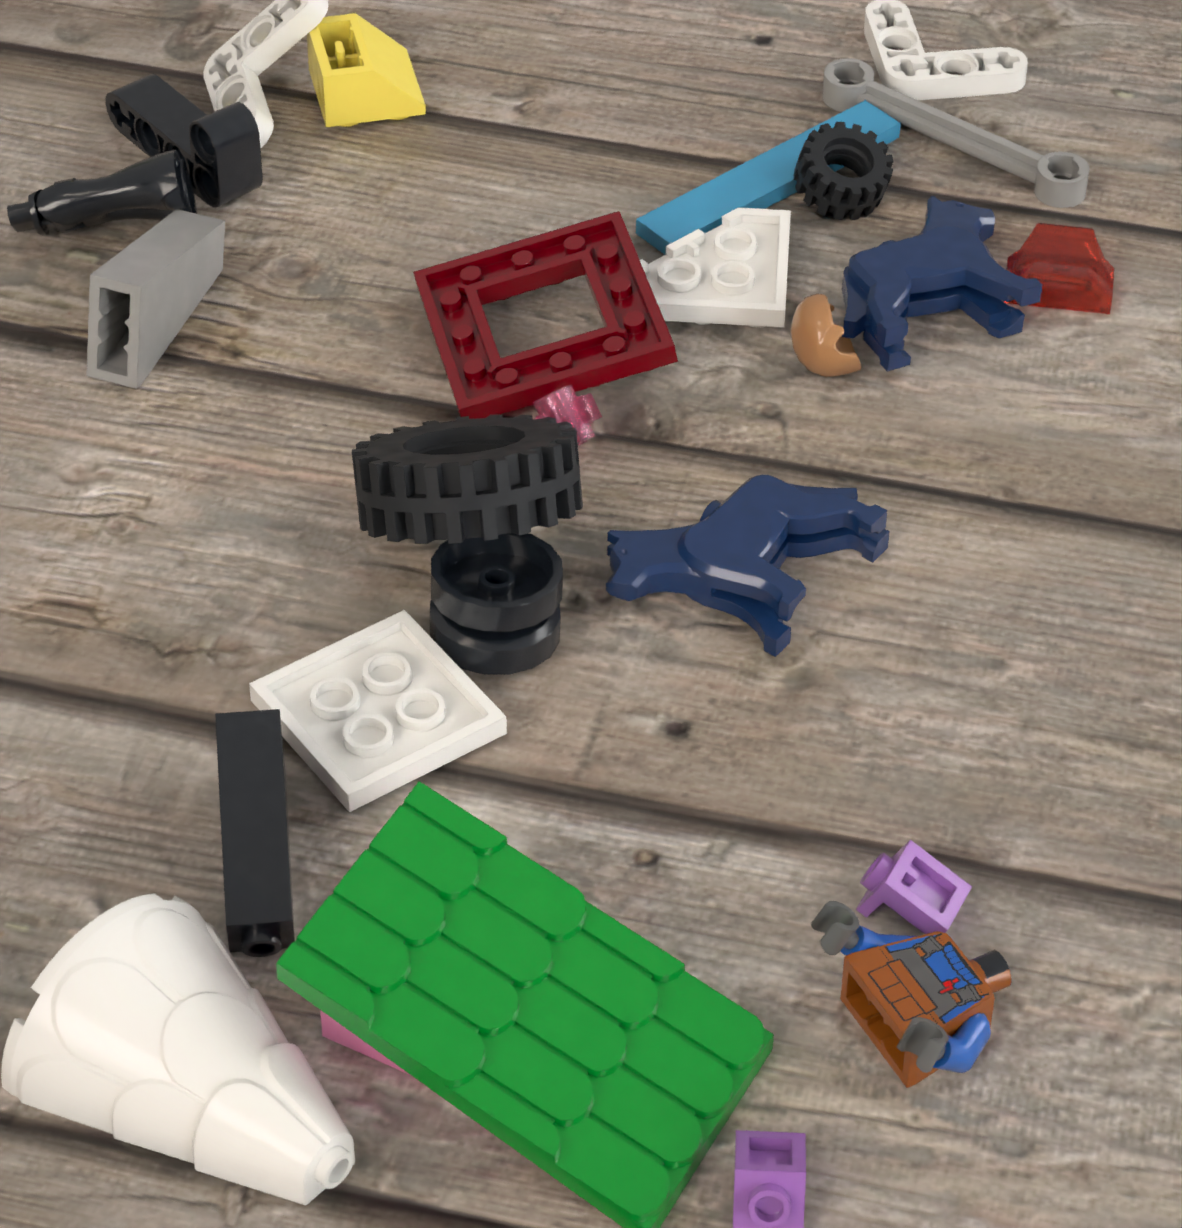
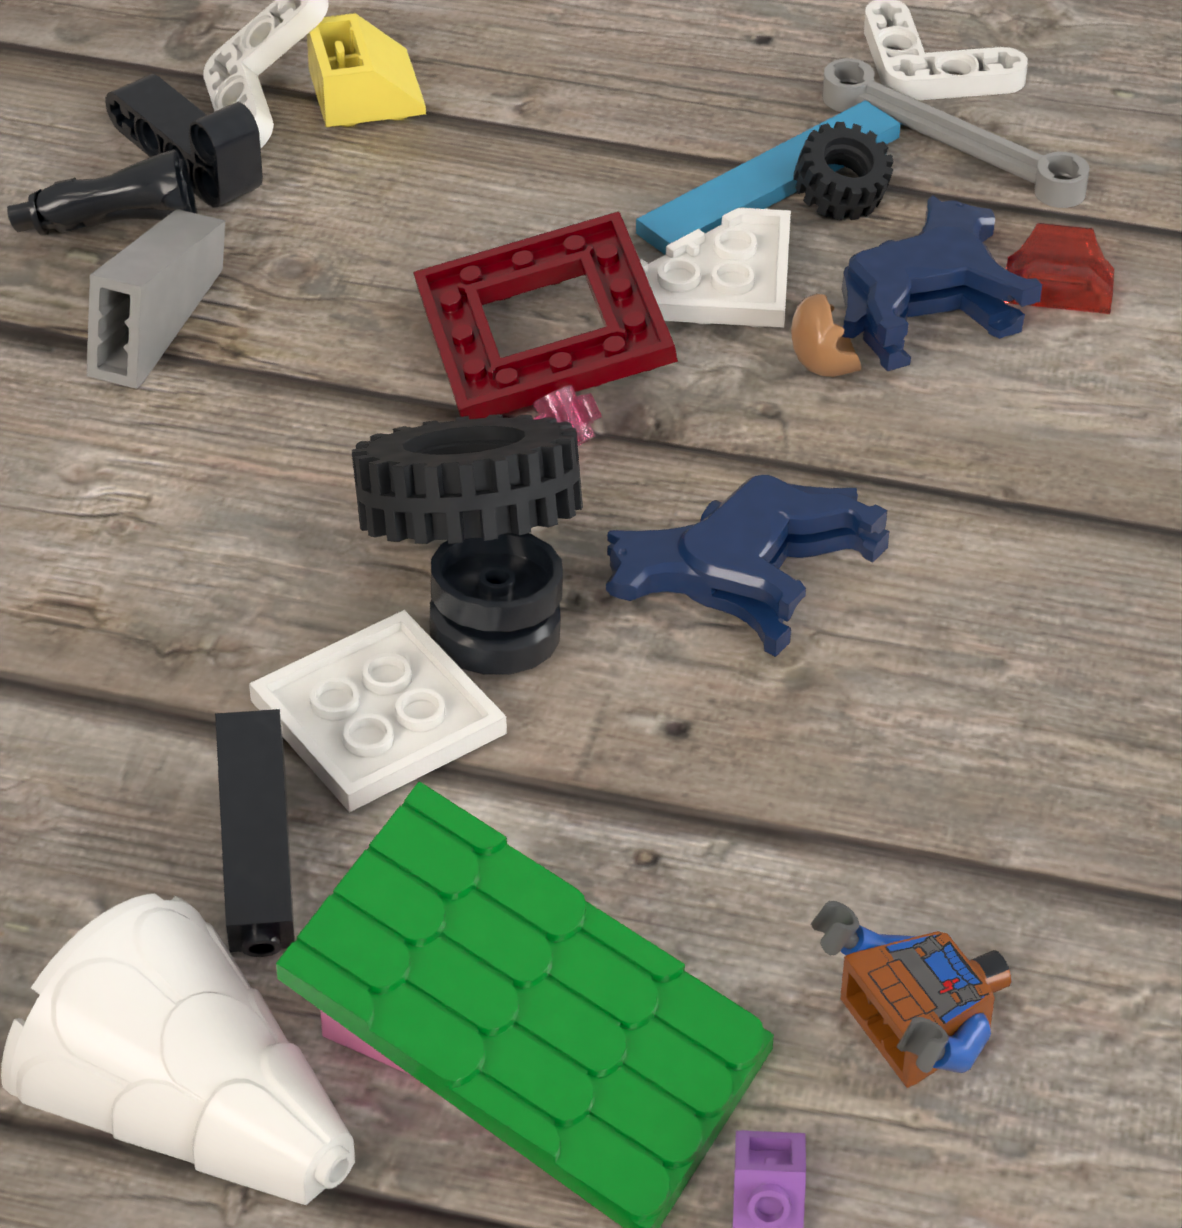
(914, 888): medium lavender bracket -> none

